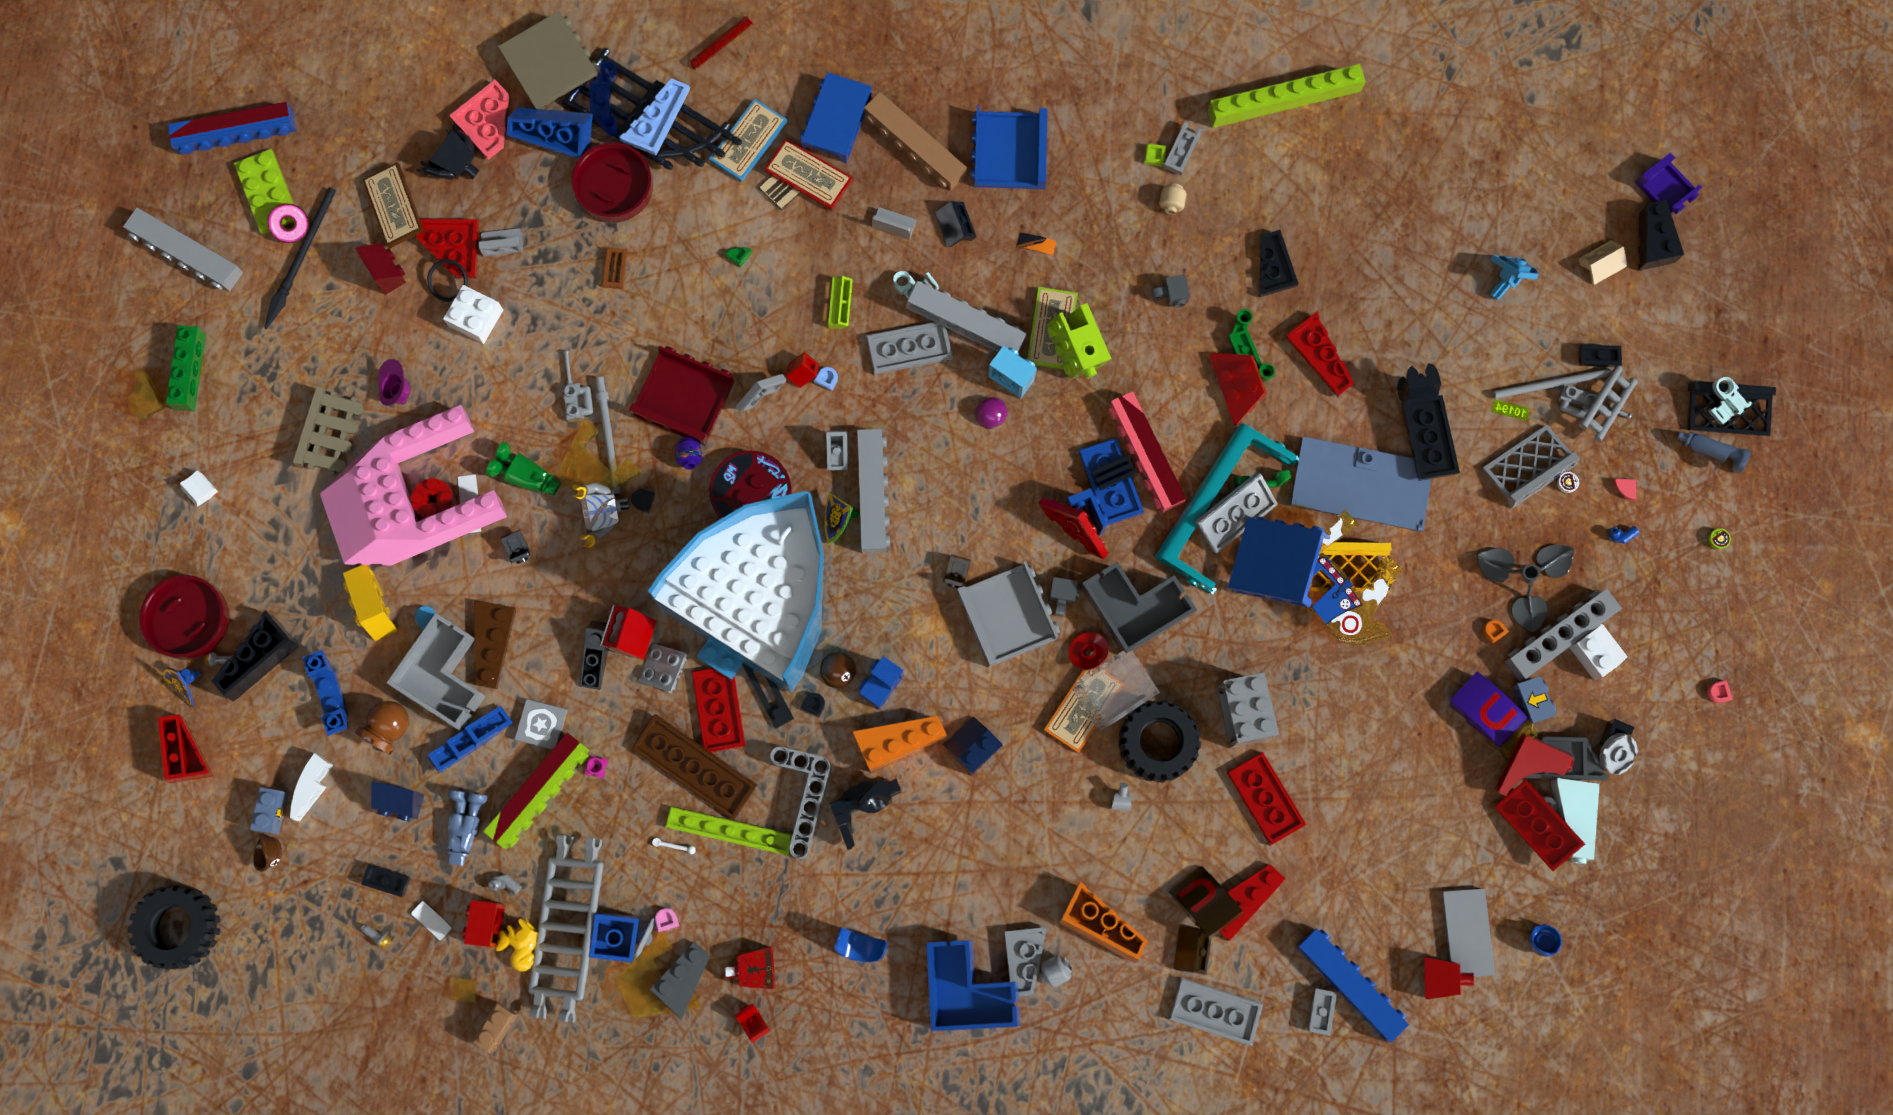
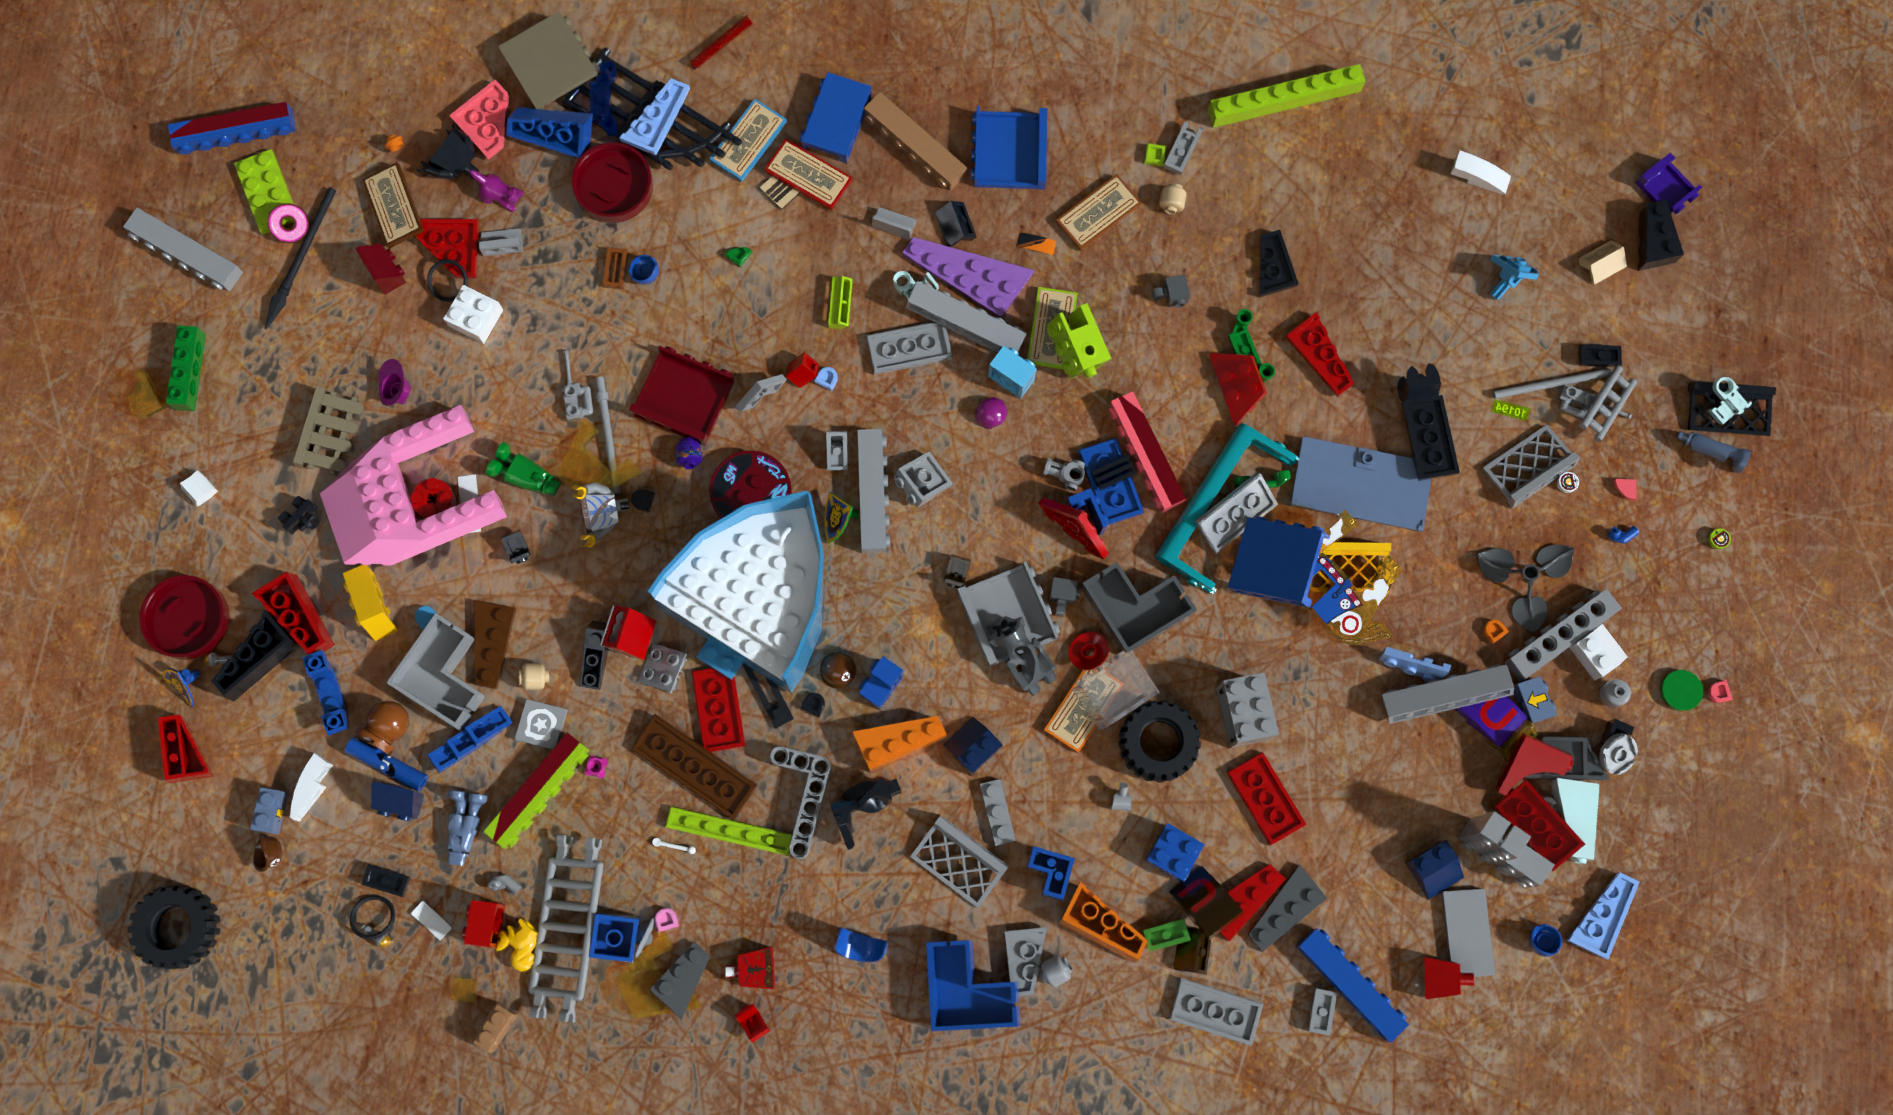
(294, 611): none -> red wedge
(301, 518): none -> black hips
(380, 760): none -> blue piece
(388, 927): none -> black tyre
(394, 143): none -> orange plate
(493, 188): none -> magenta animal
(533, 676): none -> tan head
(644, 269): none -> blue hair
(922, 479): none -> light grey plate
(969, 845): none -> light grey fence
(979, 278): none -> medium lavender wing
(997, 812): none -> light grey plate
(1011, 635): none -> dark grey hips
(1058, 871): none -> blue brick
(1063, 470): none -> light grey connector
(1098, 212): none -> tile
(1167, 935): none -> bright green plate
(1174, 852): none -> blue brick
(1291, 905): none -> dark grey wing
(1411, 666): none -> light blue wing
(1436, 868): none -> dark blue slope
(1447, 693): none -> light grey brick
(1480, 173): none -> white slope
(1509, 855): none -> light grey piece
(1605, 918): none -> light blue wing
(1615, 693): none -> light grey head
(1681, 690): none -> green tile

